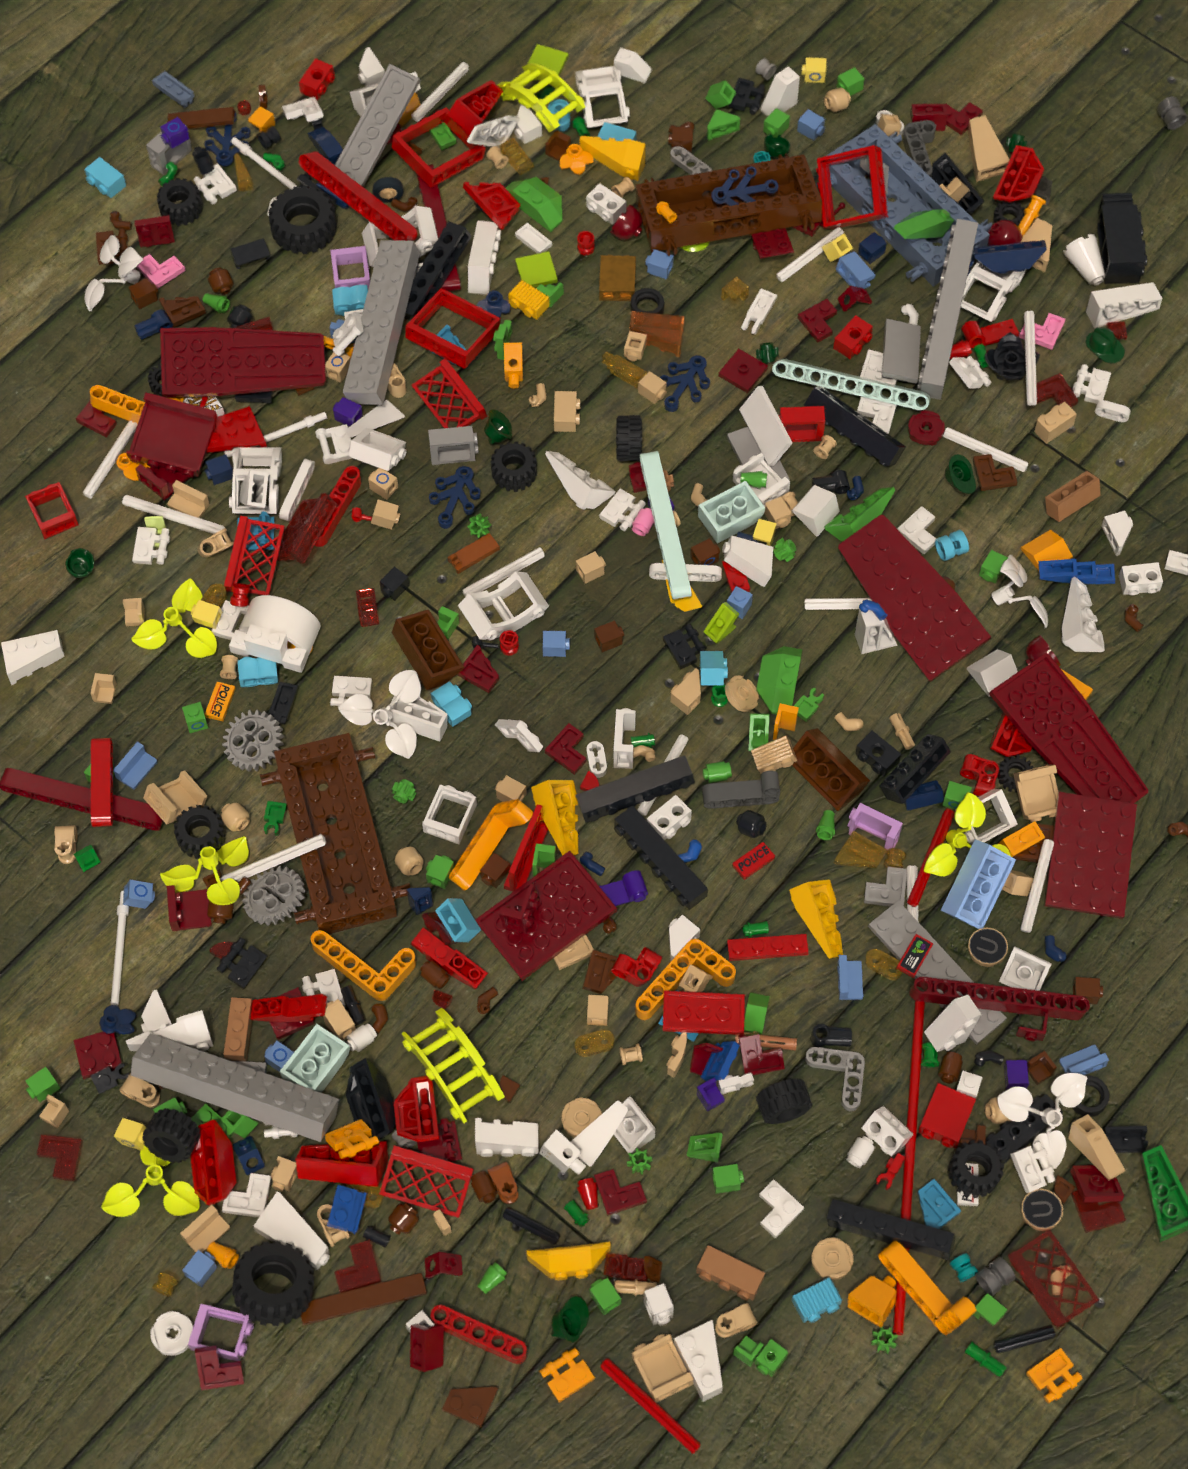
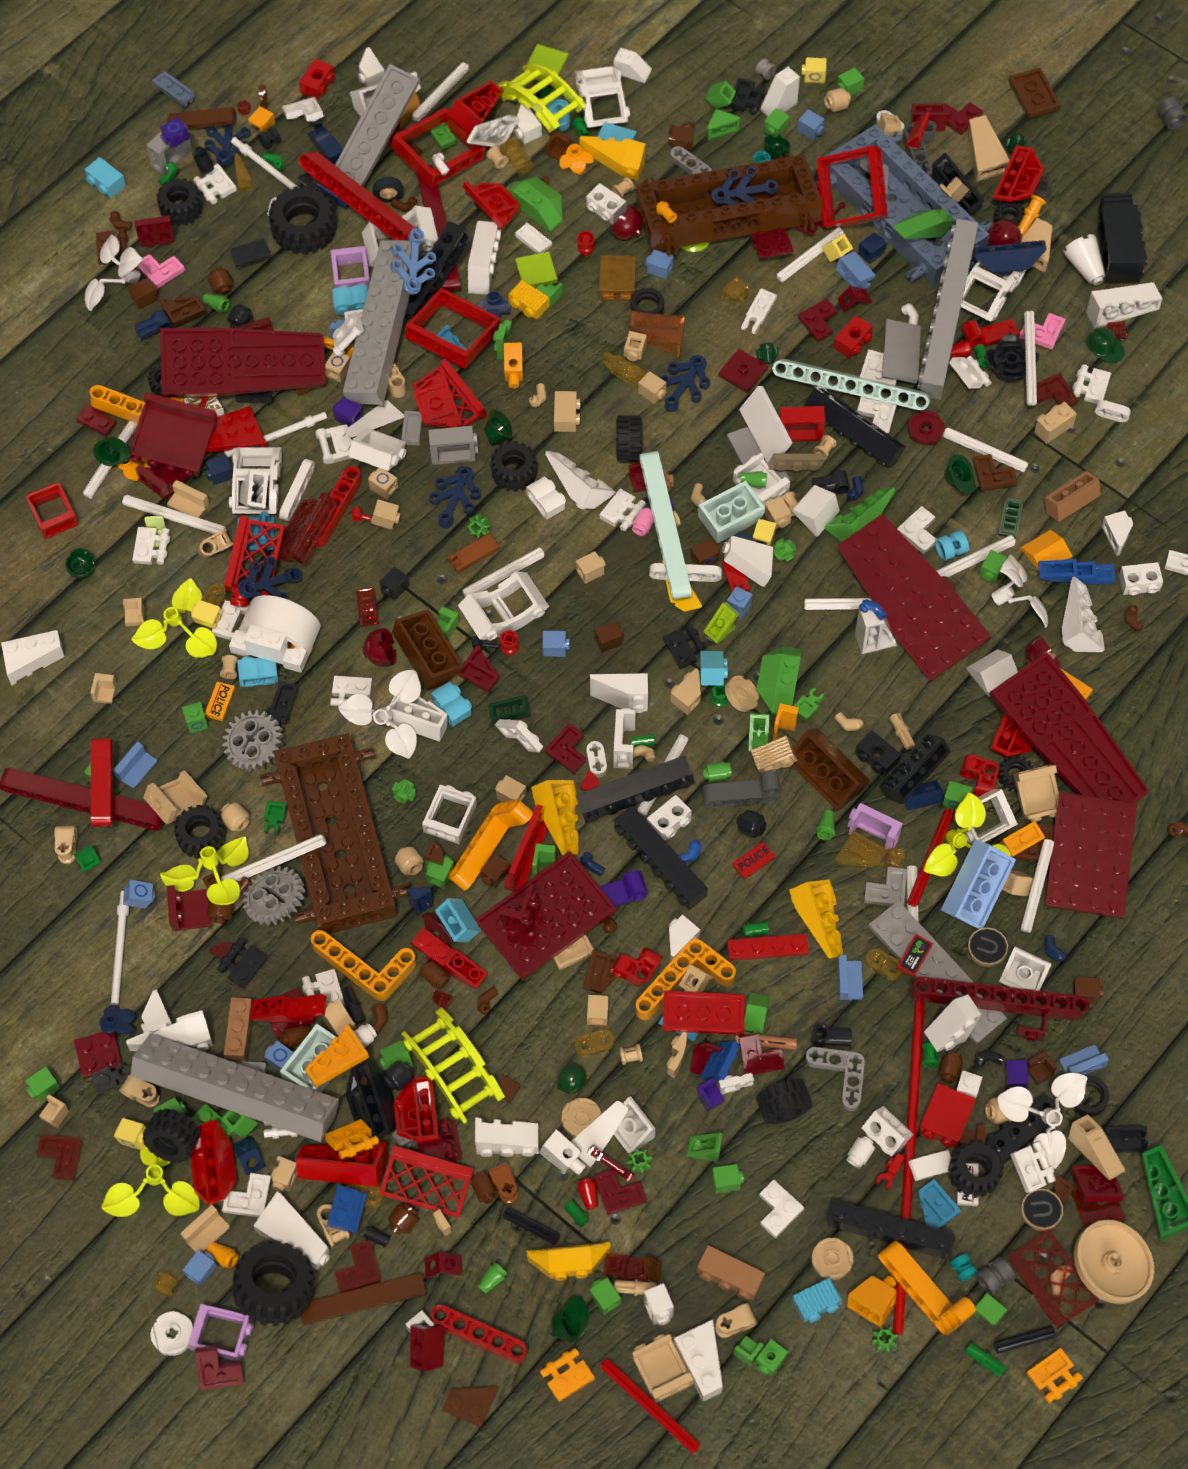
(111, 451): none -> dark green piece
(265, 582): none -> dark blue plant
(294, 1036): none -> reddish brown brick
(340, 1056): none -> light orange wing
(378, 648): none -> dark red cylinder
(394, 1053): none -> bright green brick
(398, 1075): none -> black head
(412, 263): none -> medium blue plant
(412, 428): none -> light grey tile
(434, 854): none -> reddish brown tile
(437, 403): none -> red wing
(438, 161): none -> white arm
(517, 714): none -> dark green slope
(545, 497): none -> white brick
(572, 1079): none -> dark green hair
(600, 1156): none -> dark red bar
(621, 690): none -> white slope
(796, 462): none -> dark tan plate
(918, 130): none -> red slope
(930, 1165): none -> white slope
(976, 557): none -> white axle
(1014, 507): none -> dark green slope
(1034, 92): none -> reddish brown plate
(1114, 1262): none -> tan dish

